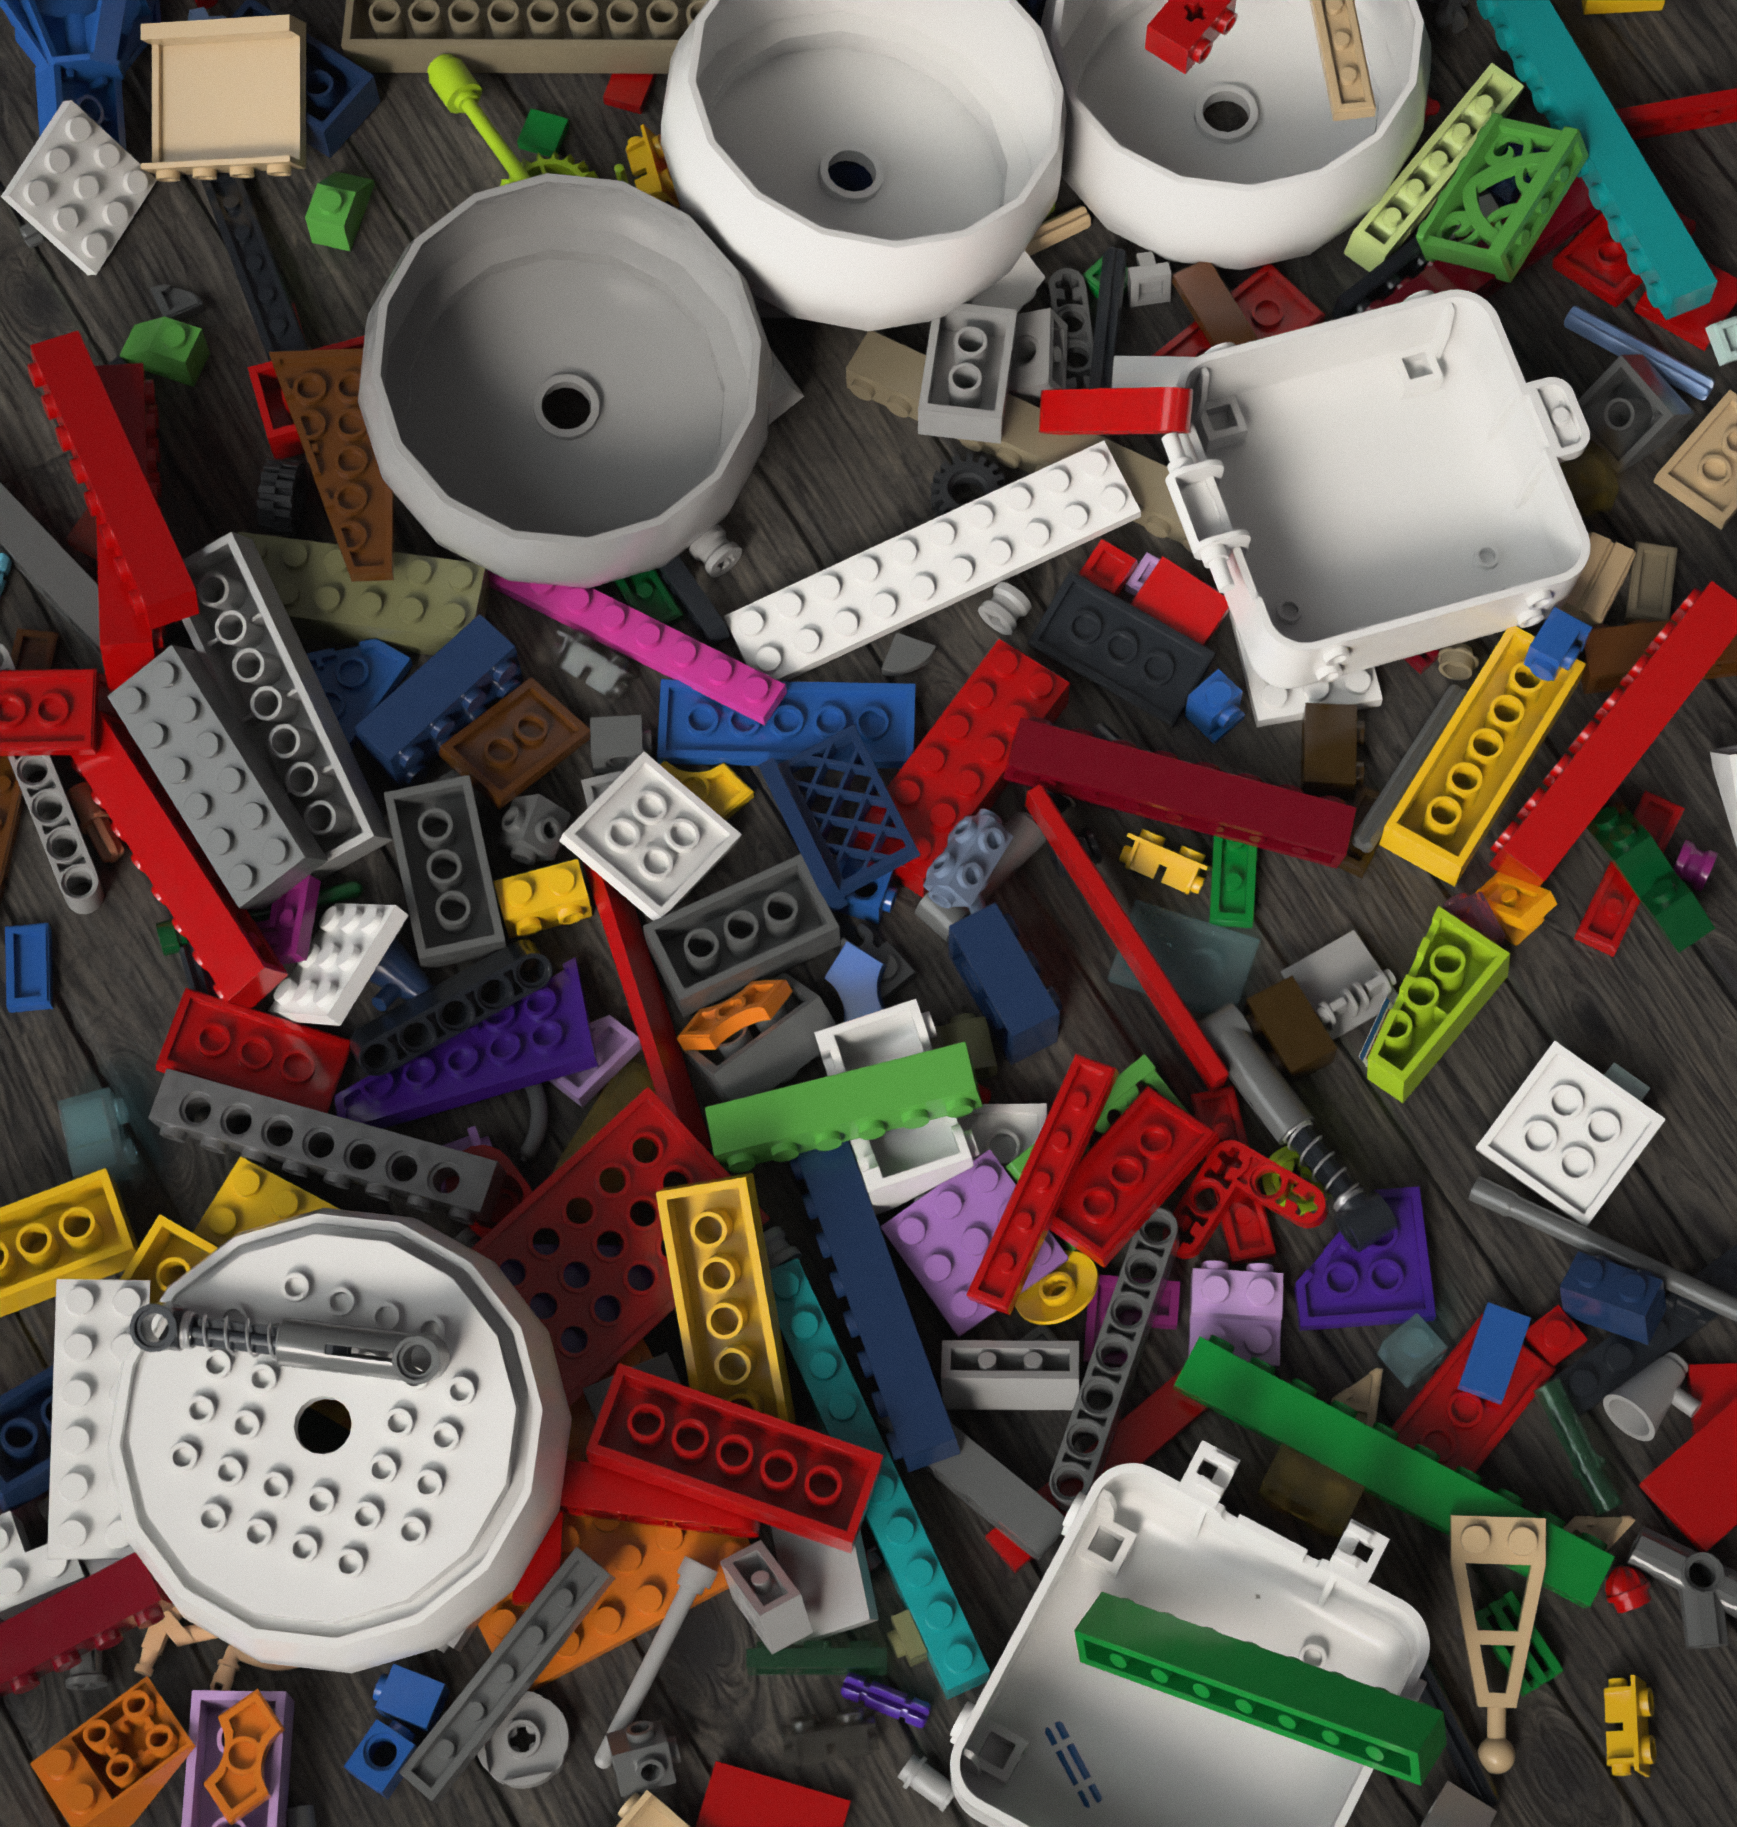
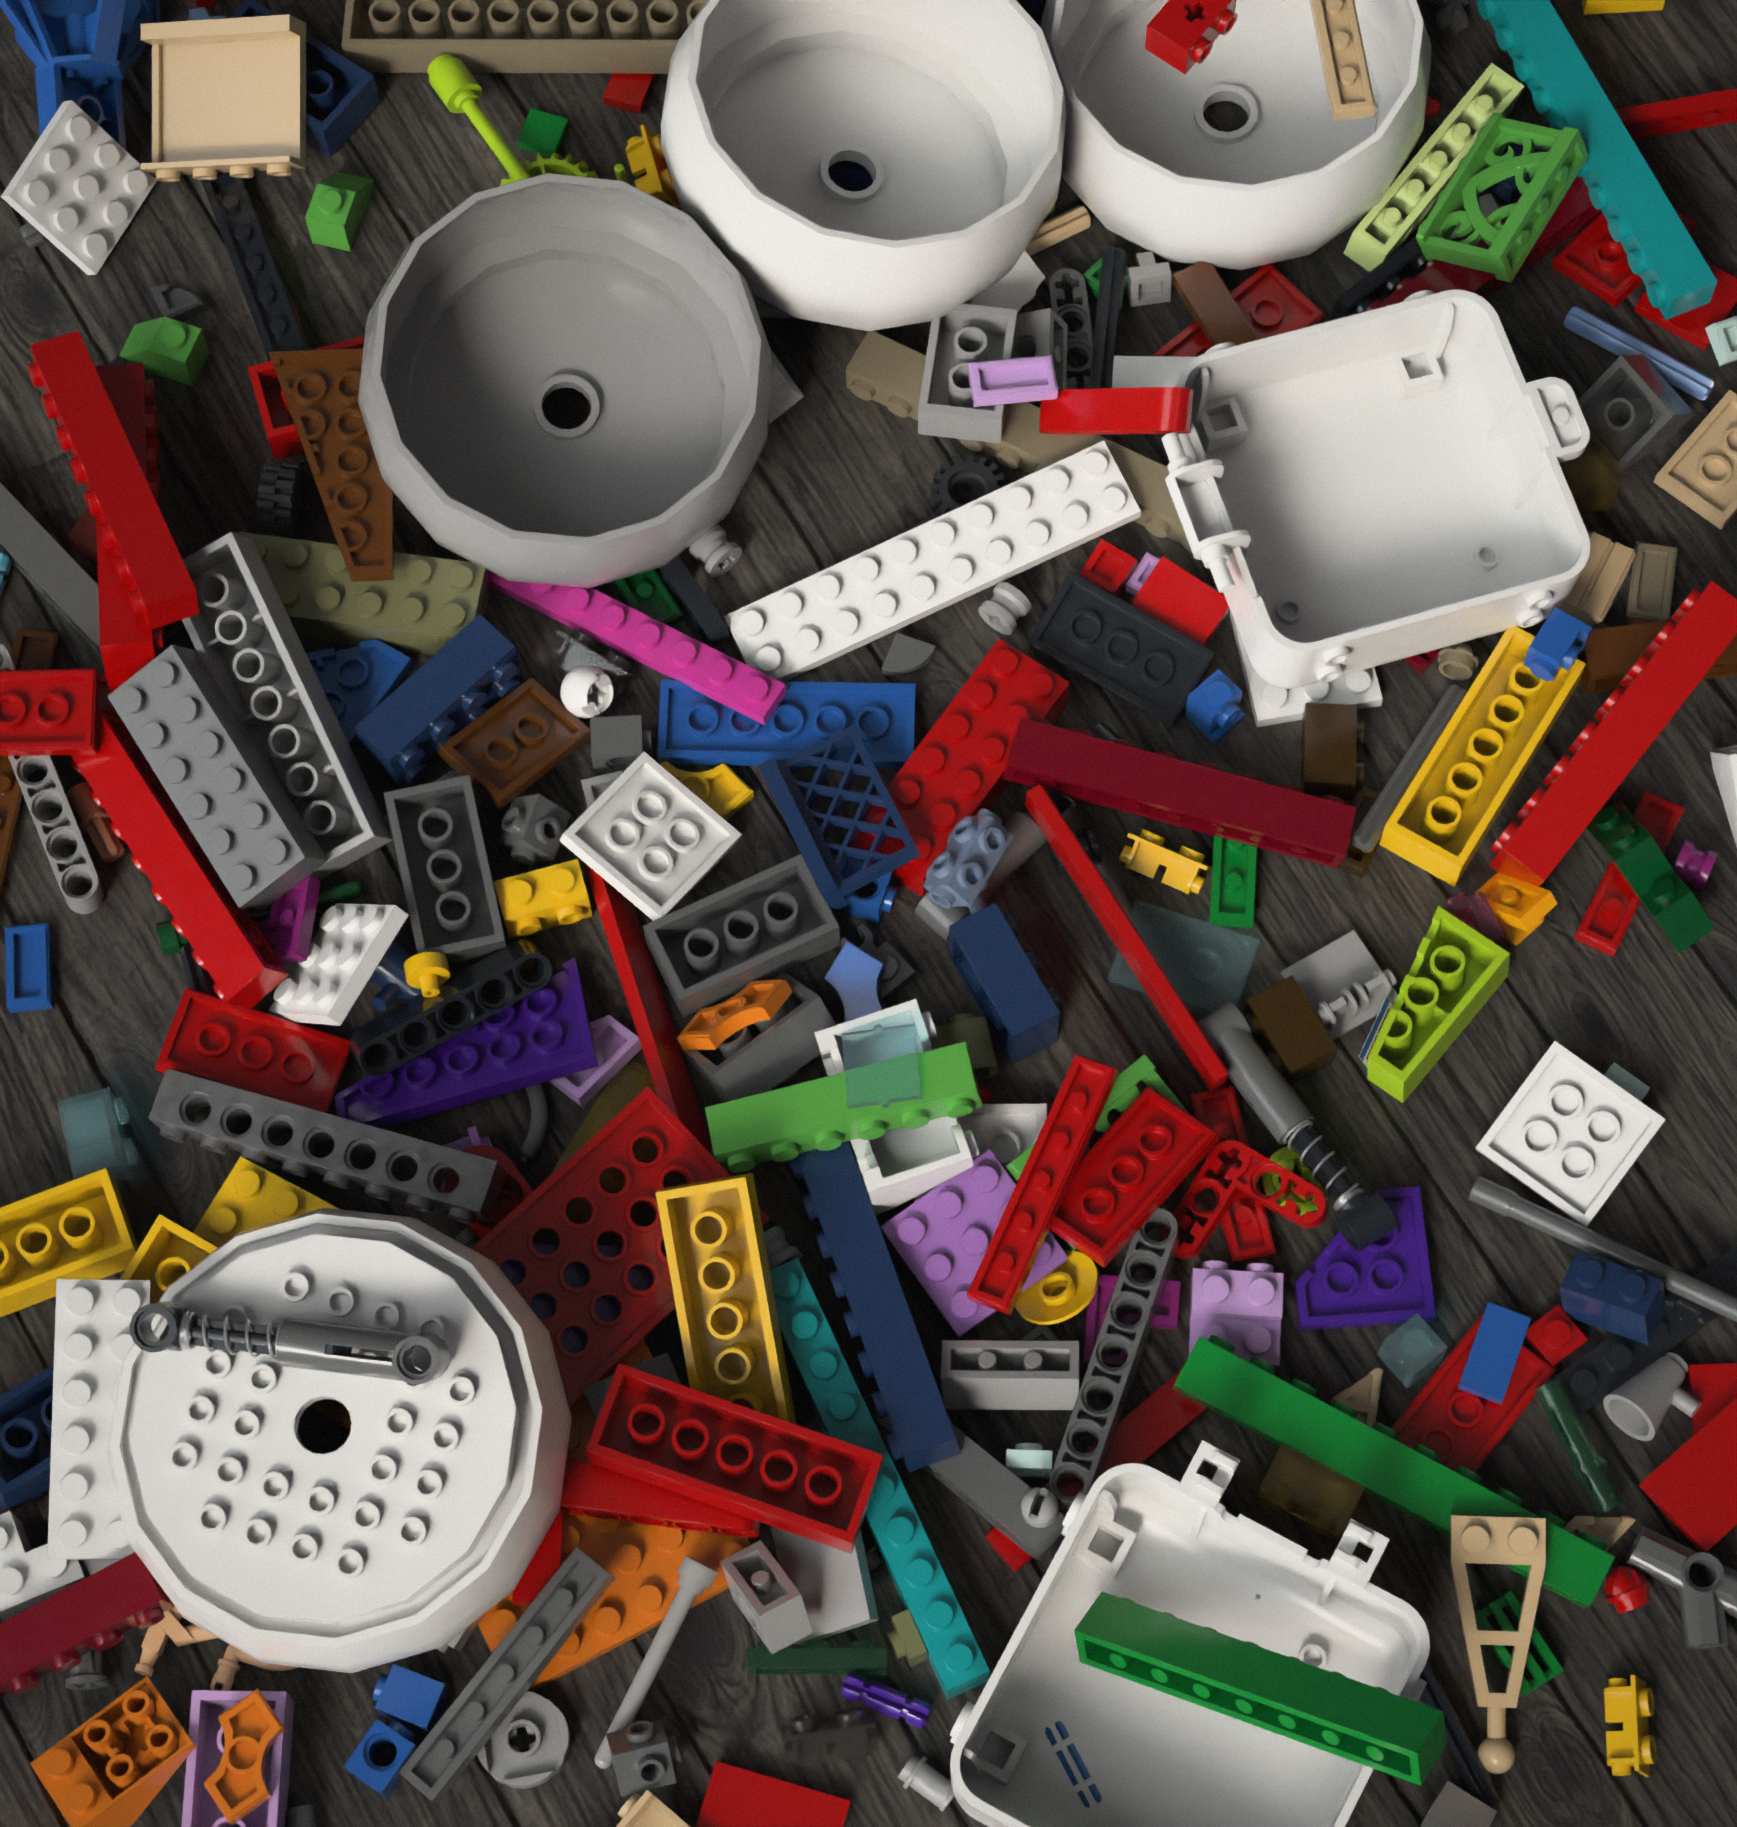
(427, 972): none -> yellow tile
(587, 691): none -> white piece
(881, 1066): none -> clear light blue piece
(1012, 380): none -> lavender tile
(1029, 1461): none -> light aqua plate
(1048, 1511): none -> light grey hinge

